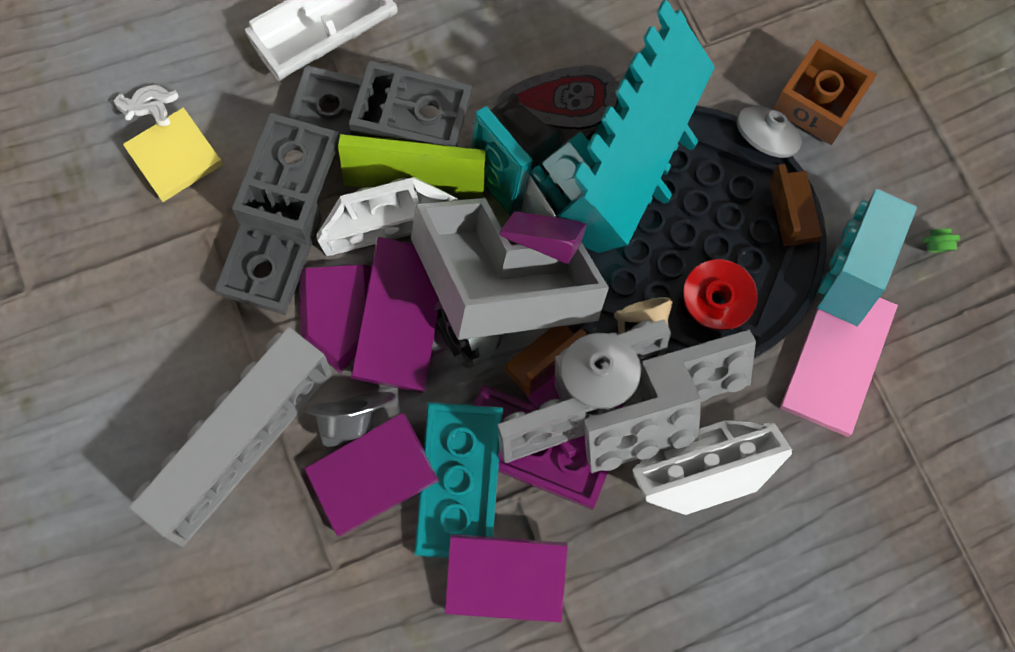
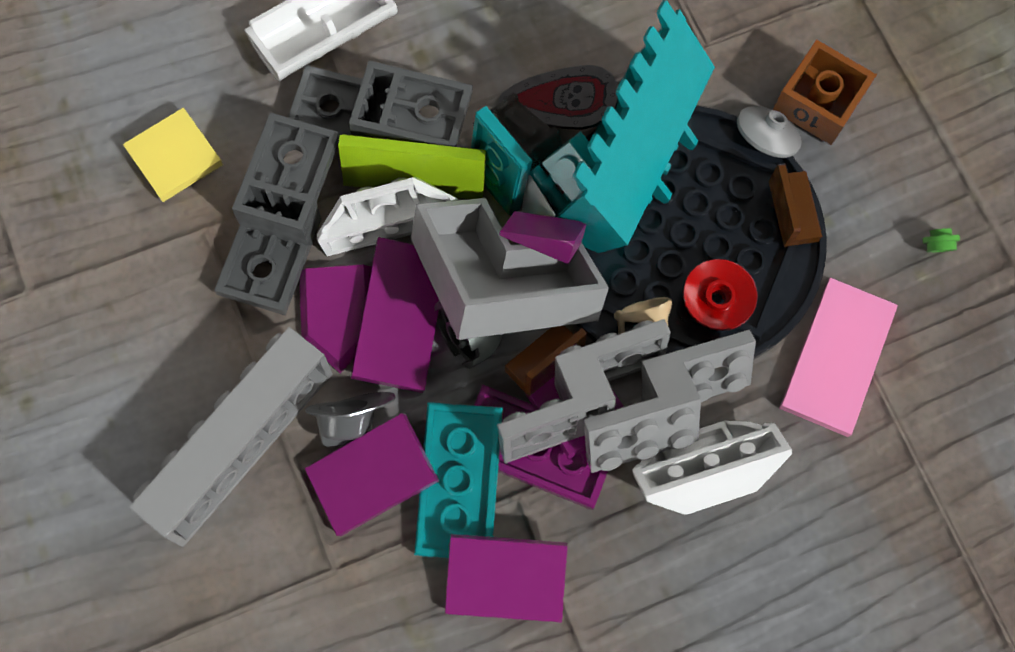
(147, 101): white piece -> none
(596, 386): light grey dish -> none
(867, 257): teal piece -> none

